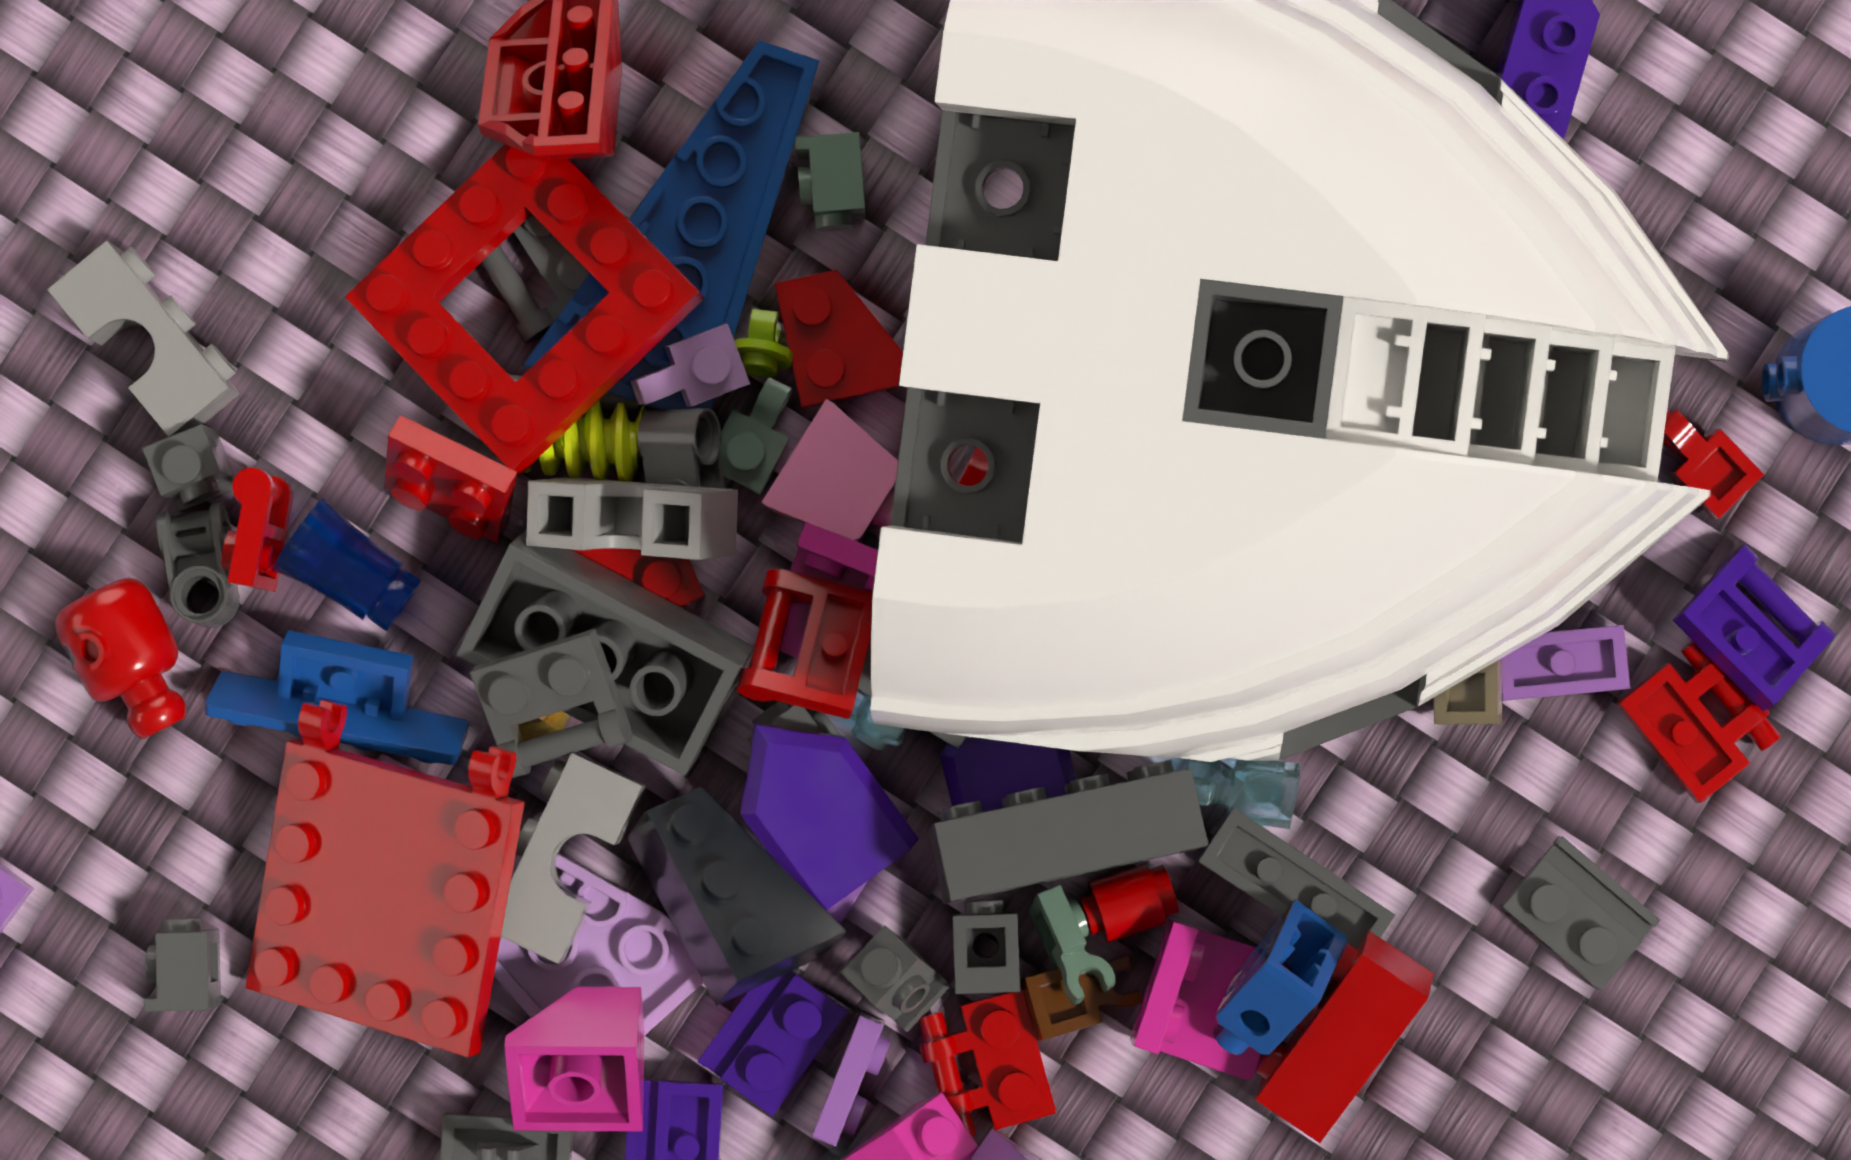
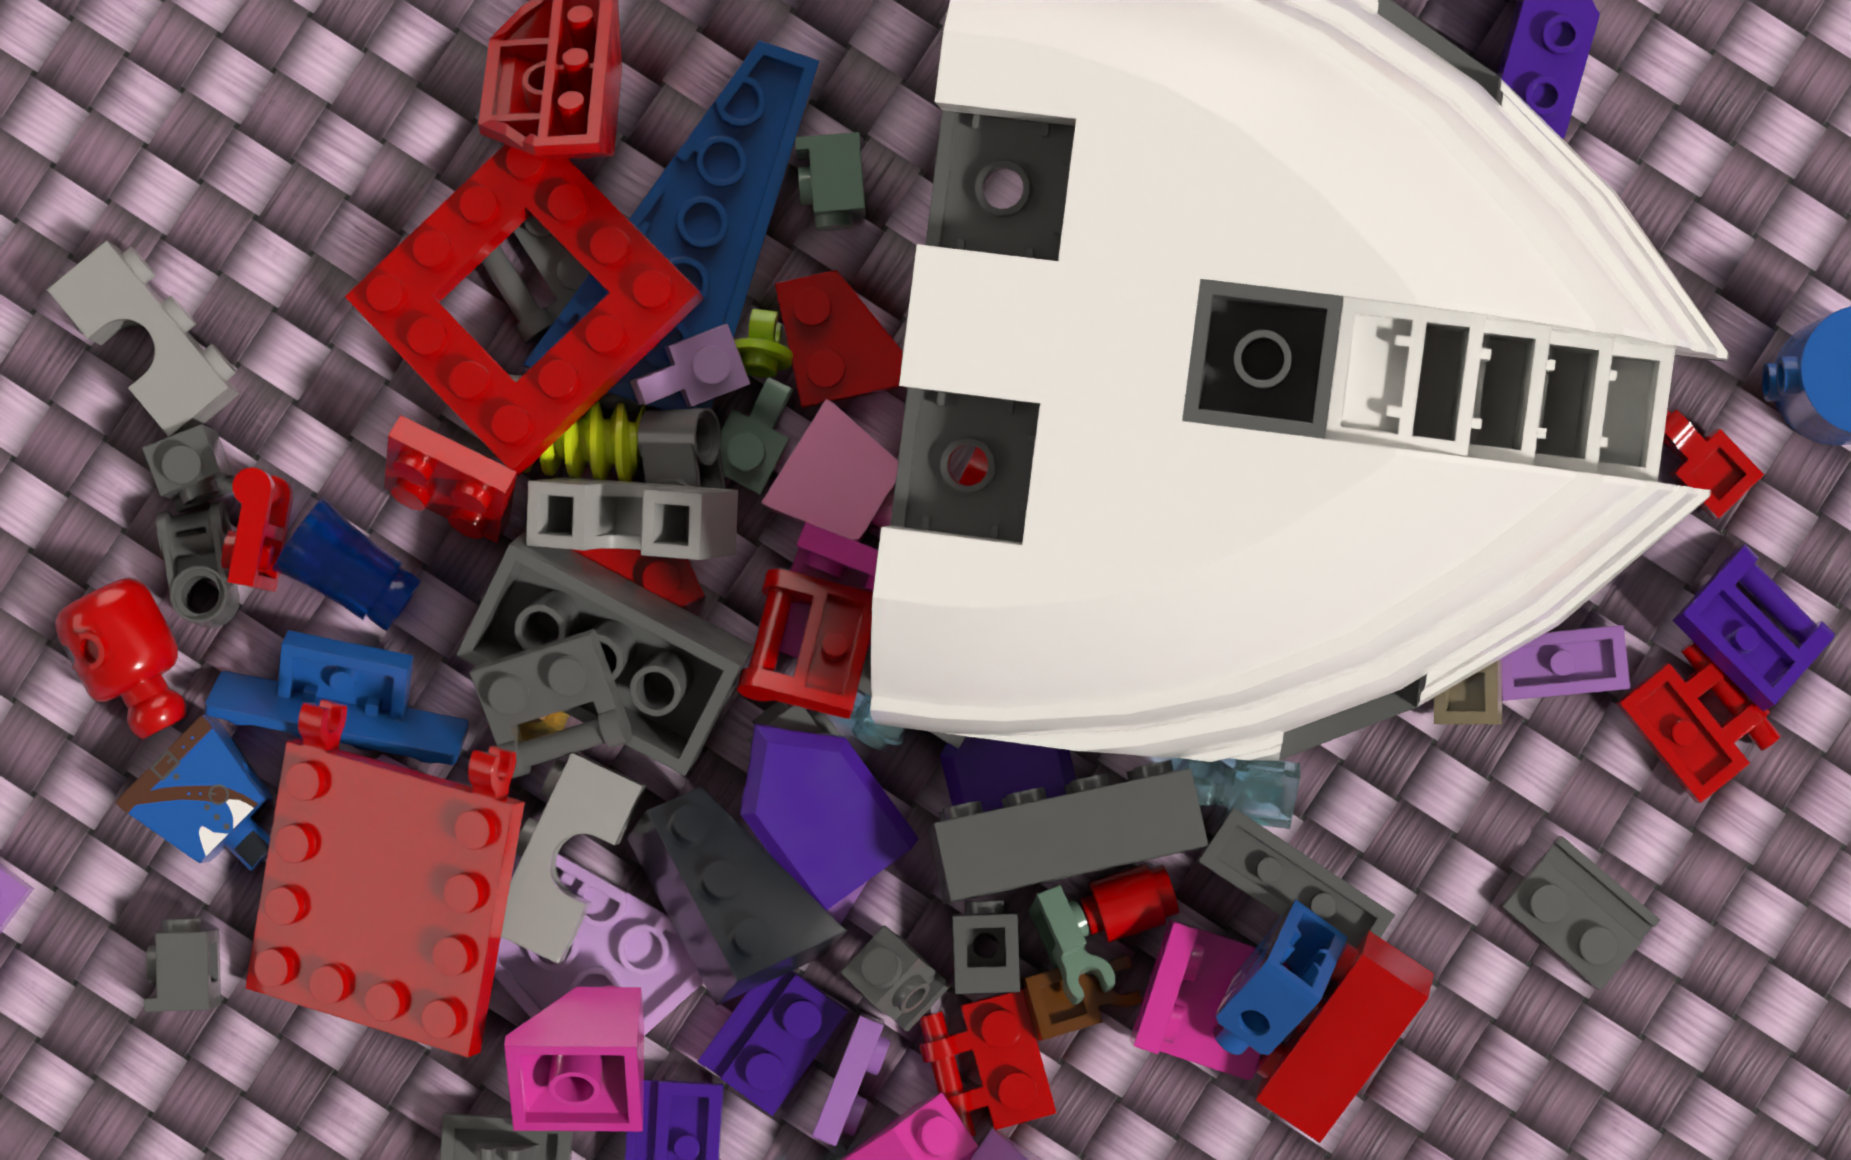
(203, 797): none -> torso

